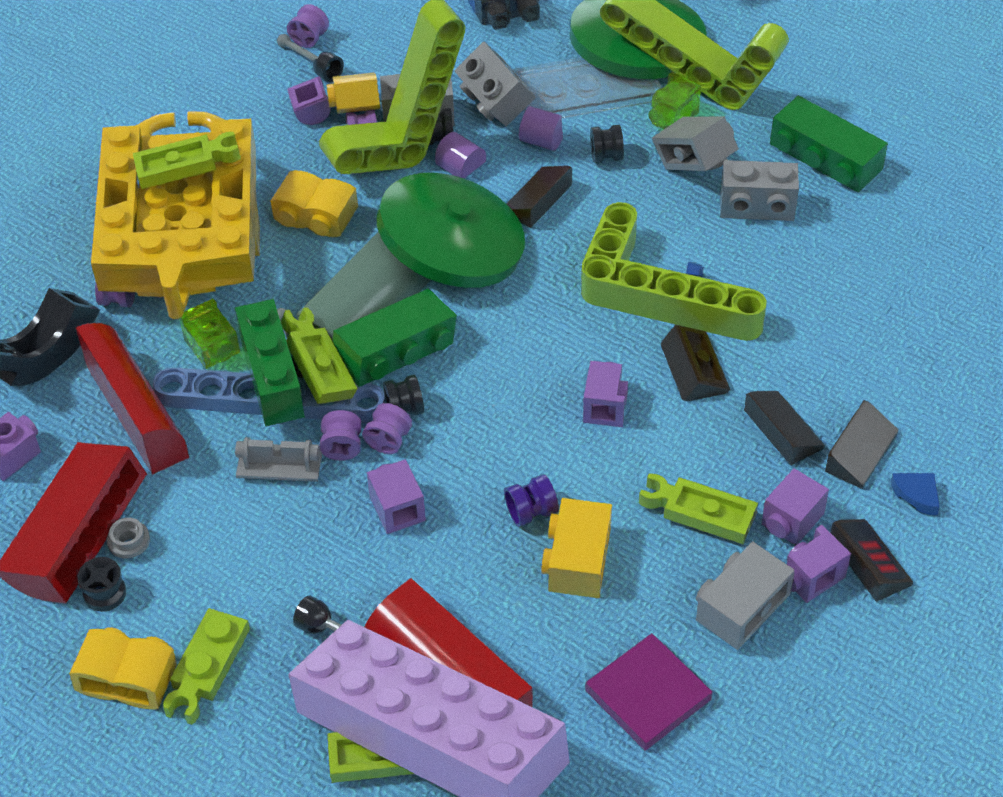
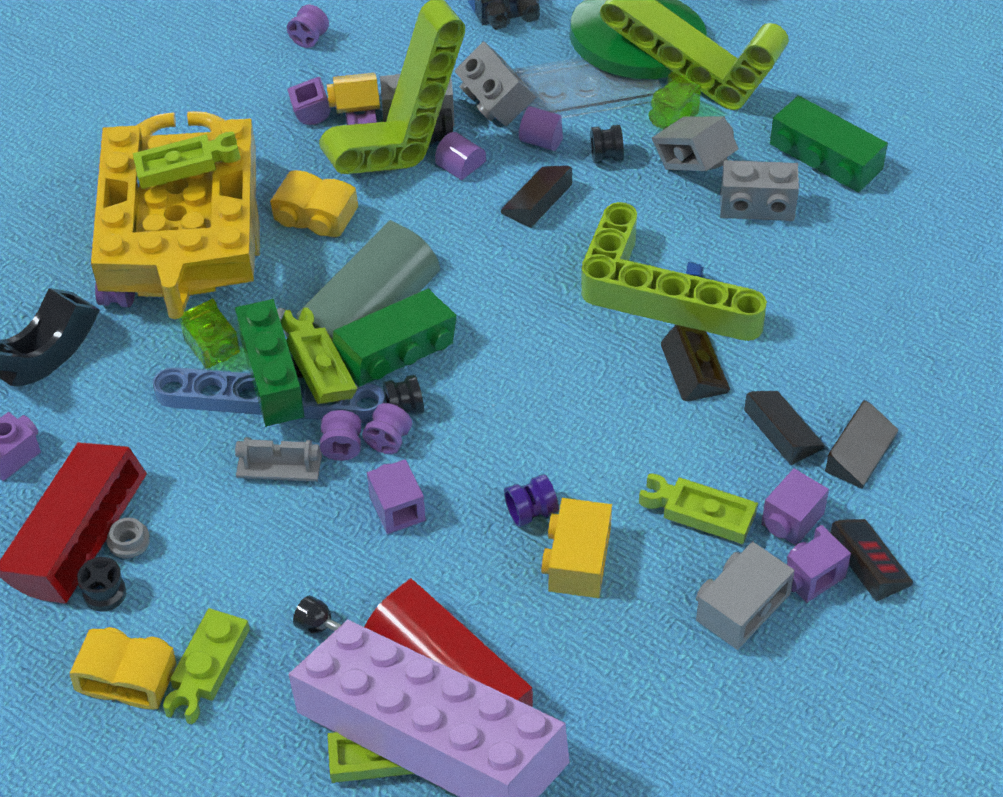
(131, 397): red brick -> none
(320, 62): black hinge -> none
(450, 230): green dish -> none
(605, 394): medium lavender brick -> none
(648, 691): magenta tile -> none
(918, 490): blue tile -> none

